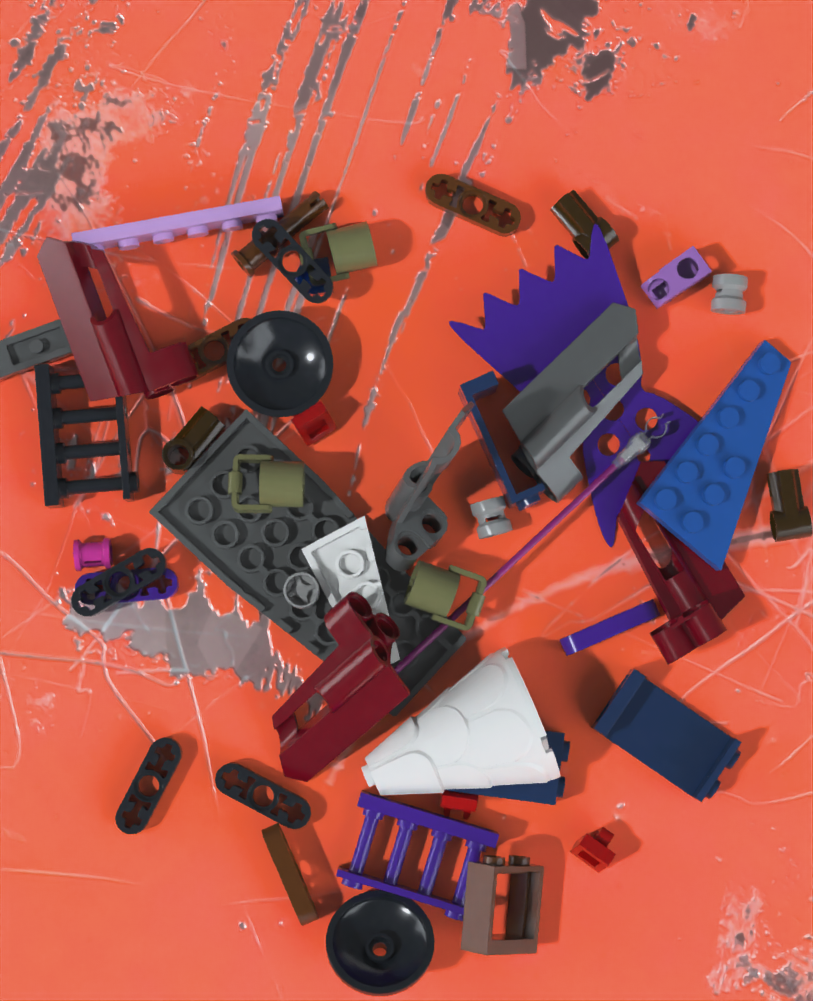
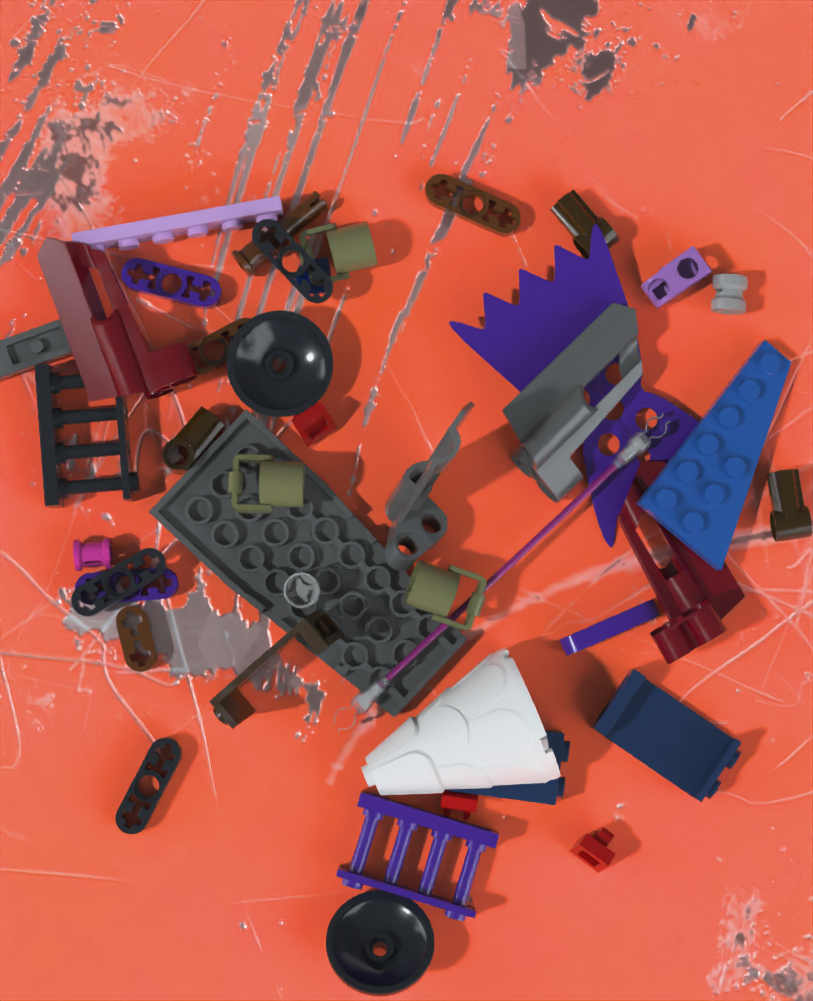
(128, 640): none -> reddish brown beam
(164, 270): none -> dark purple beam
(235, 791): black beam -> none
(290, 874): reddish brown beam -> none
(316, 629): none -> dark brown panel
(347, 564): white wing -> none
(354, 683): dark red panel -> none
(473, 391): dark blue panel -> none
(490, 509): light grey wheel -> none
(523, 906): reddish brown window -> none

